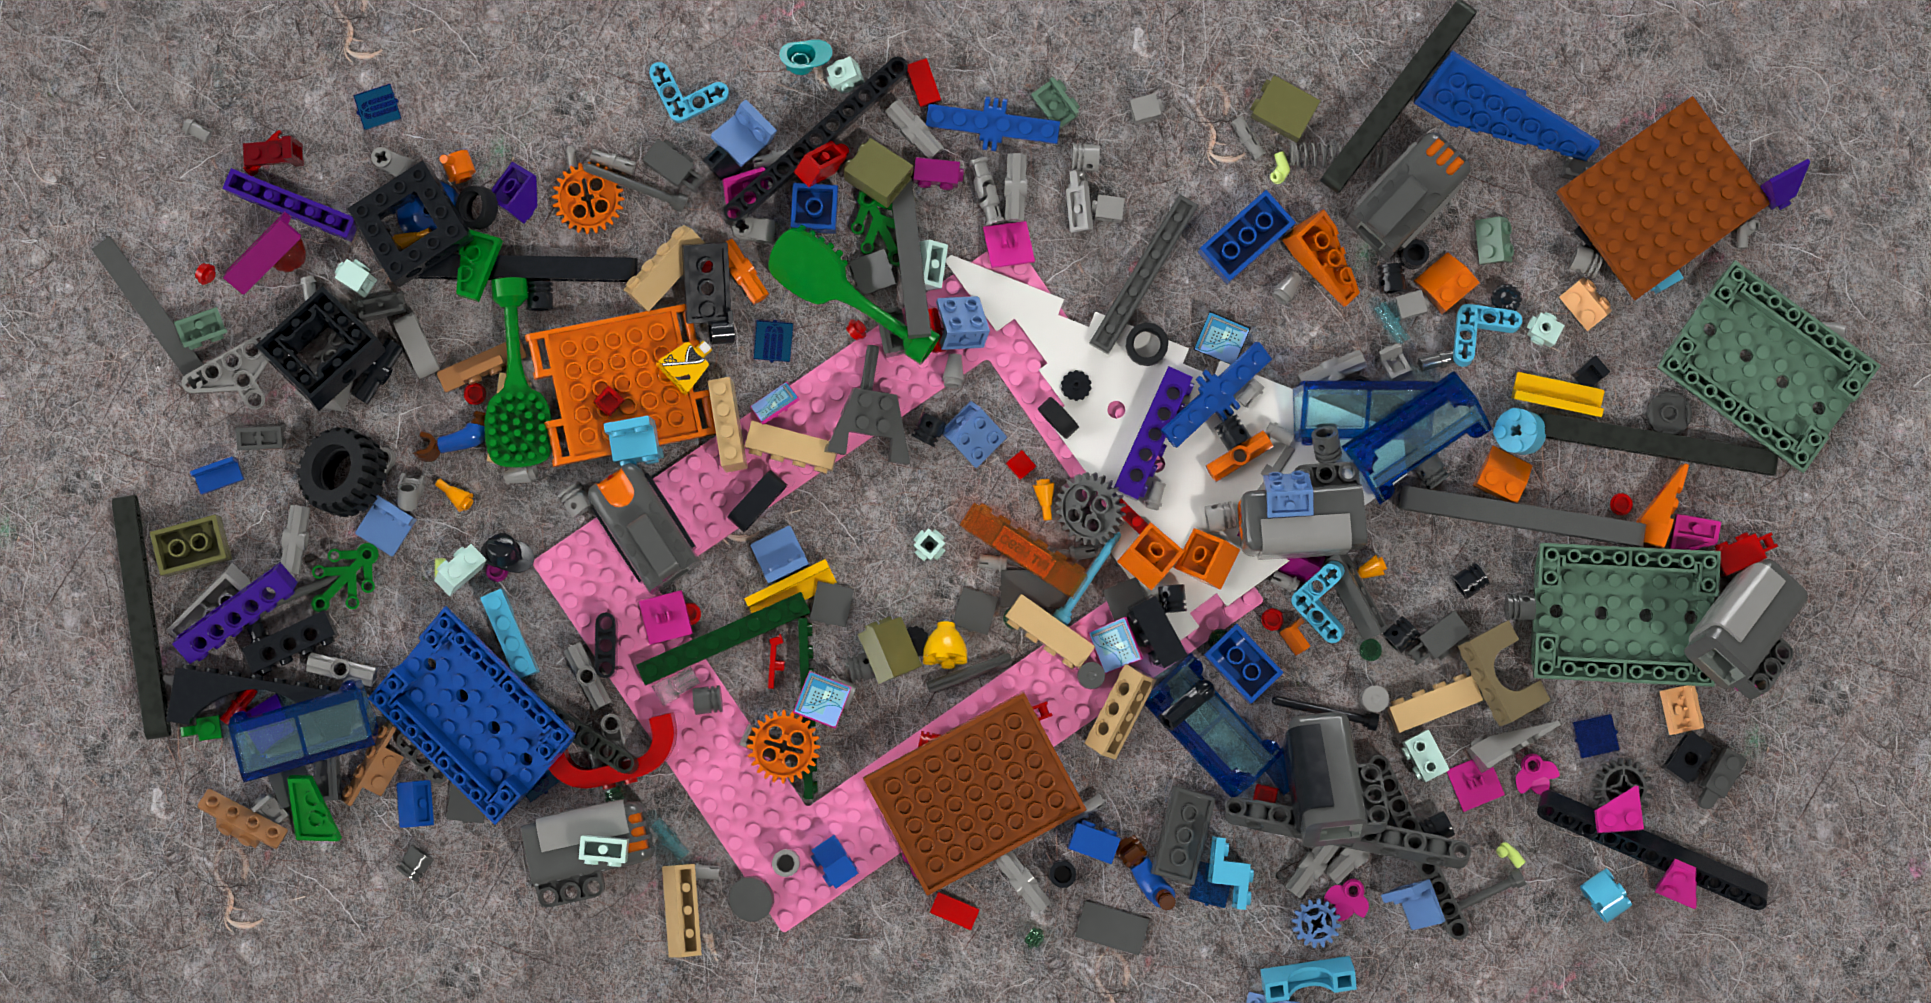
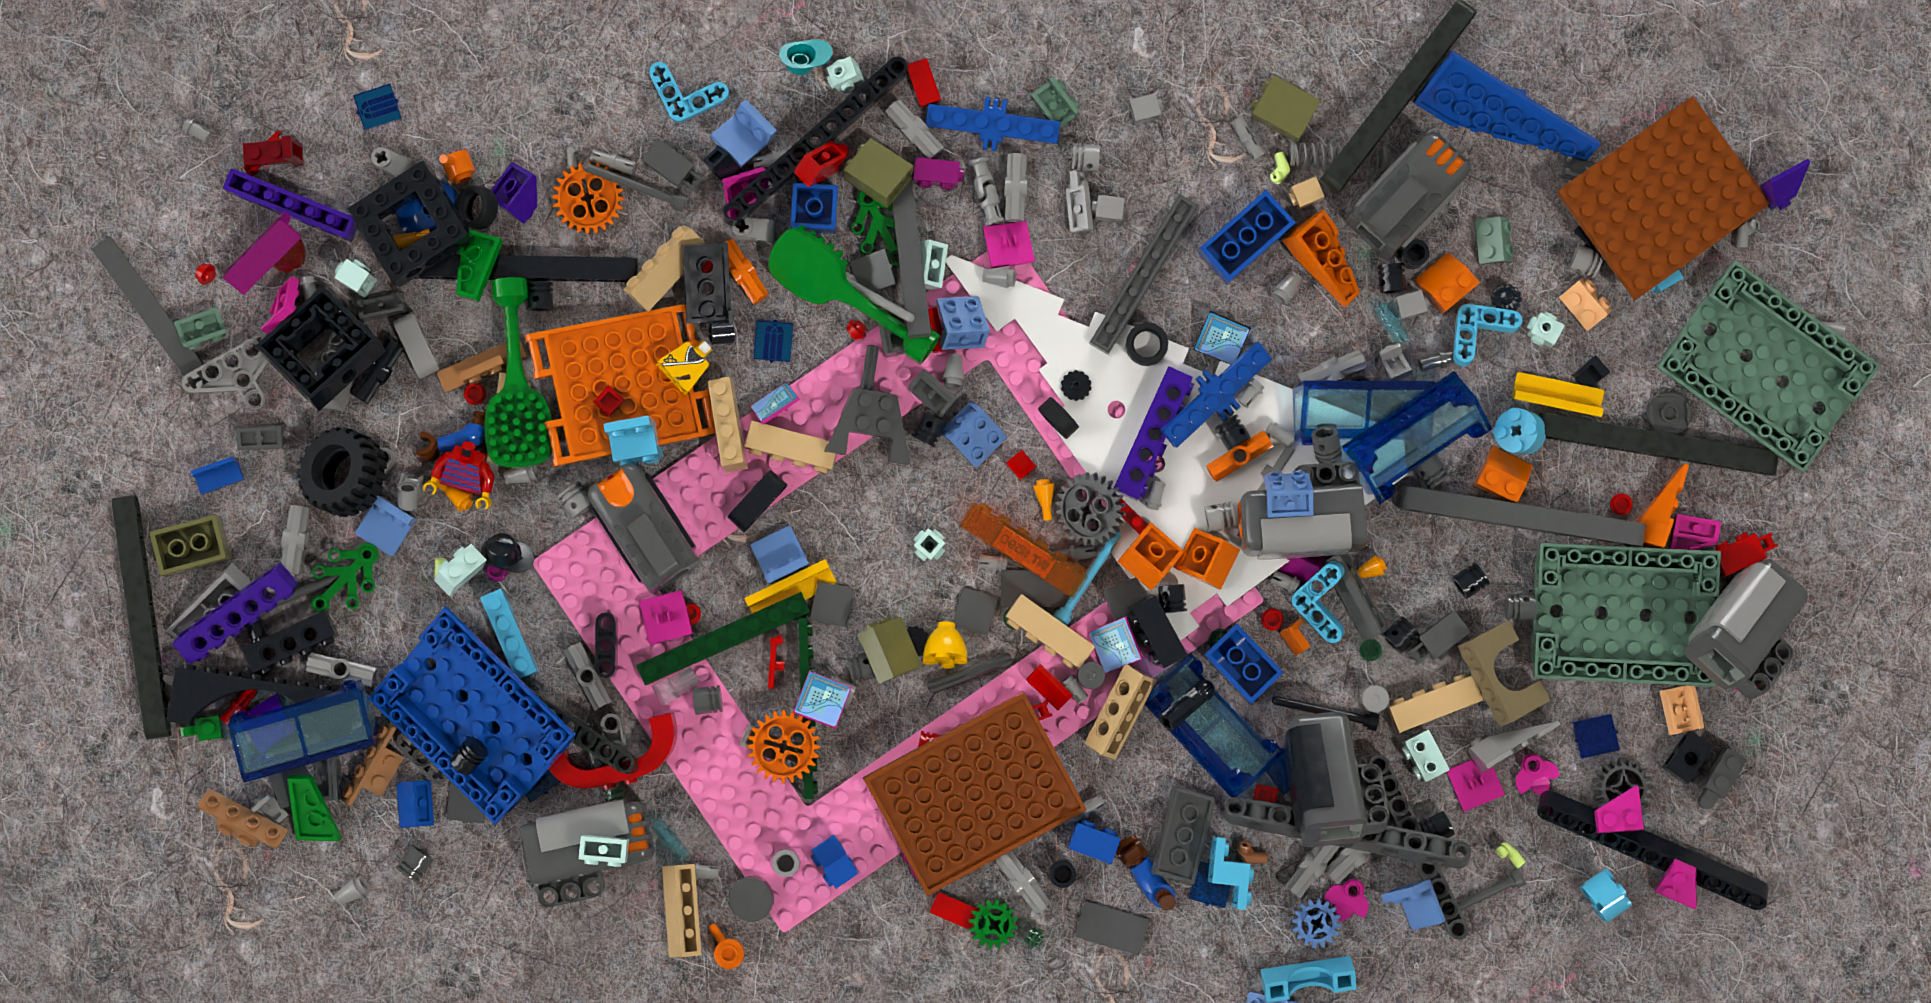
(283, 304): none -> dark pink wing
(351, 891): none -> light grey cone
(465, 471): none -> red torso
(468, 756): none -> black piece
(729, 951): none -> orange piece
(881, 301): none -> light grey piece
(932, 393): none -> dark grey hinge
(984, 929): none -> green gear
(1000, 276): none -> light grey cone
(1049, 687): none -> red tile
(1075, 689): none -> light grey pin
(1249, 855): none -> nougat arm
(1306, 193): none -> tan brick

